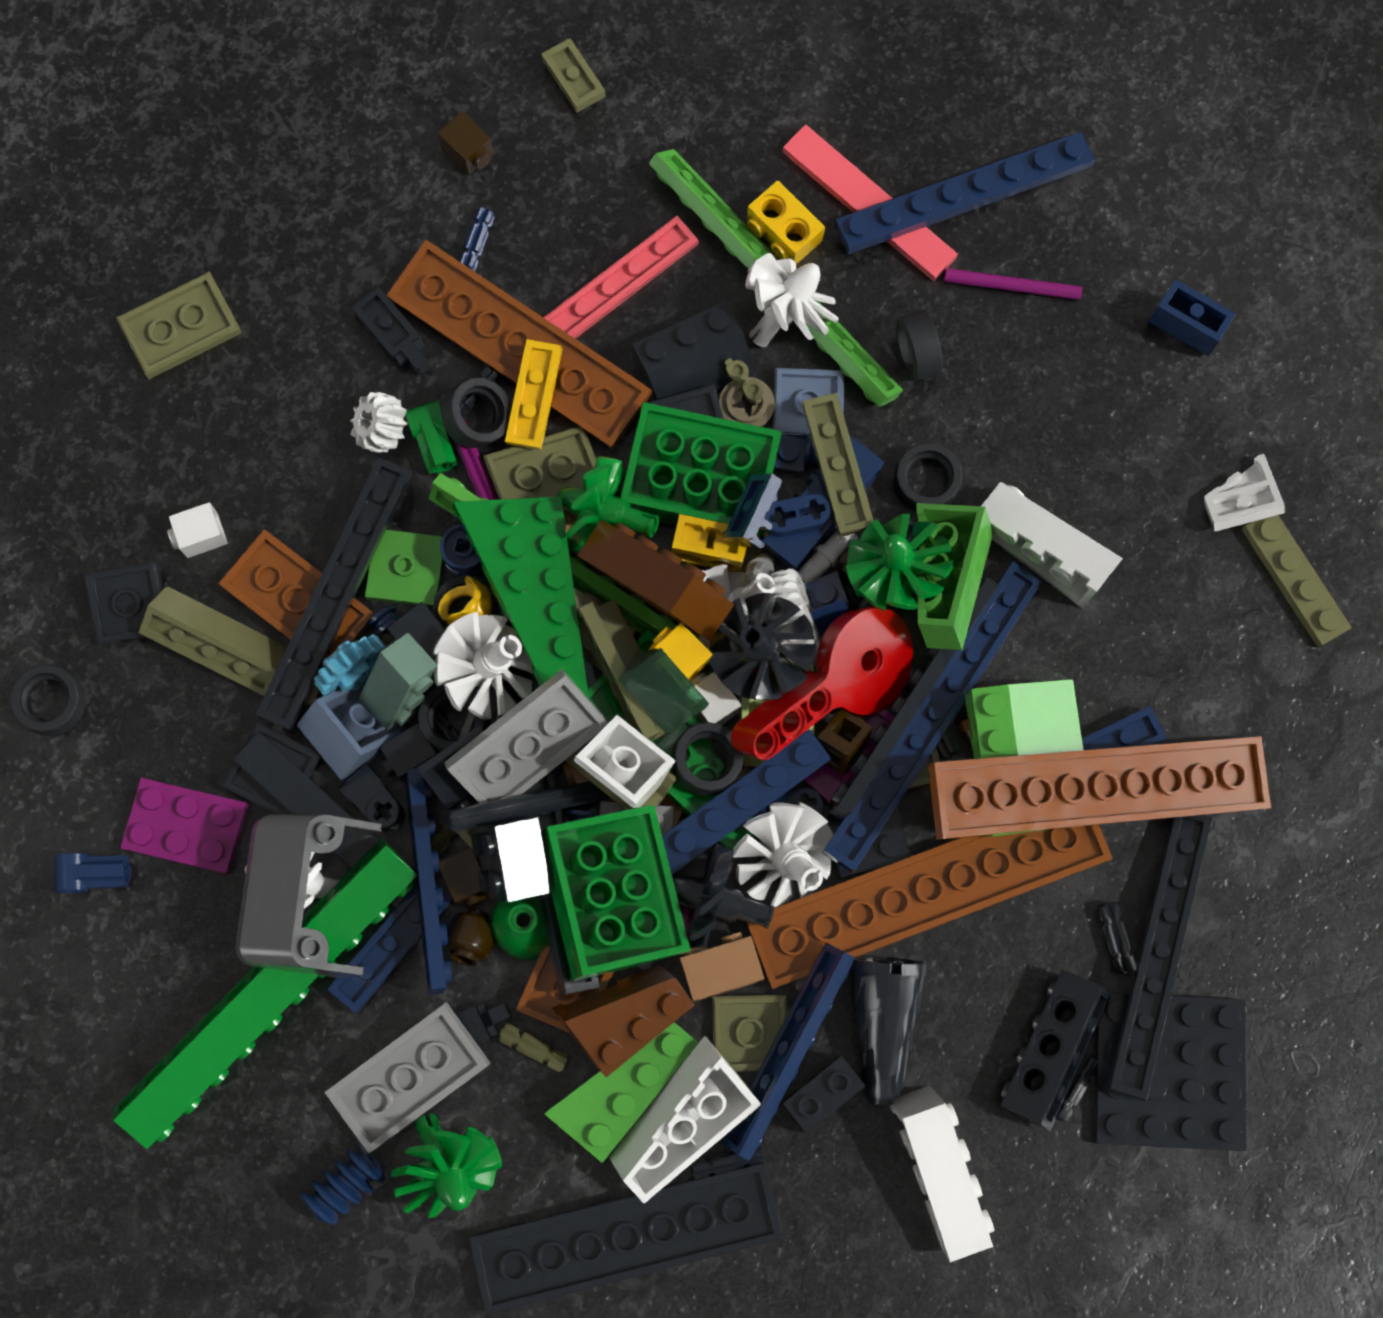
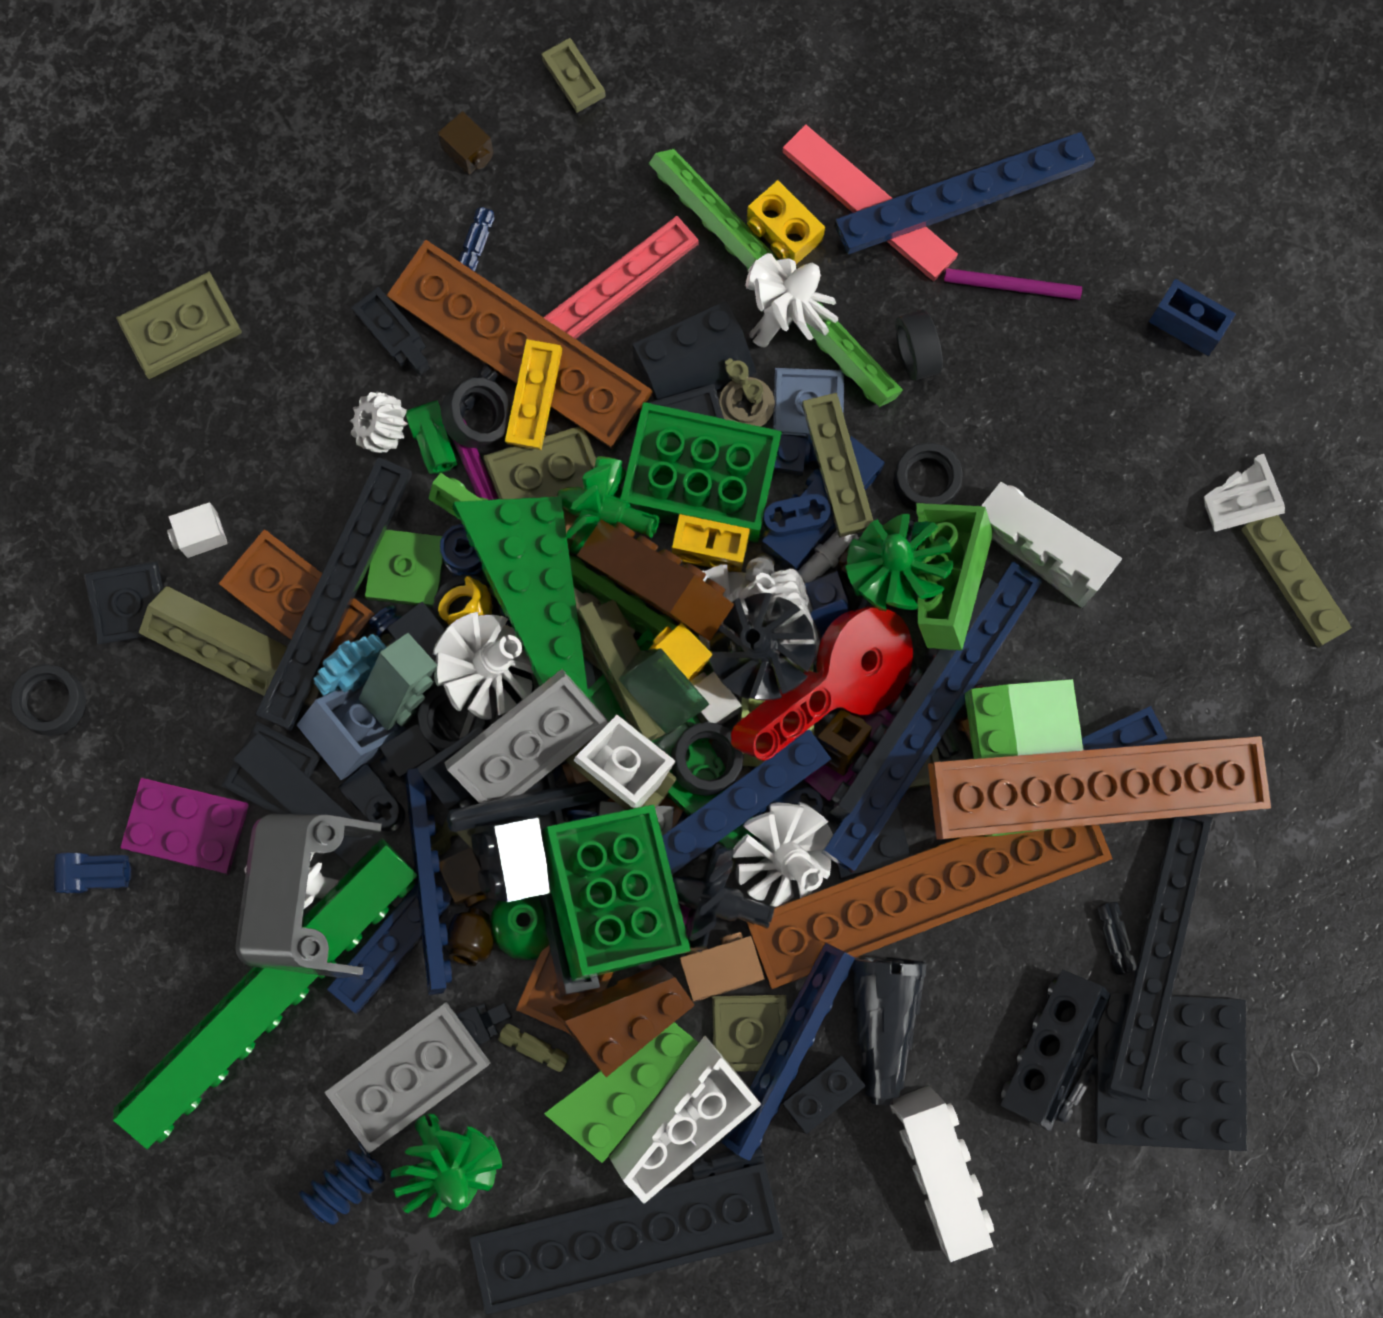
(750, 513): plate -> none

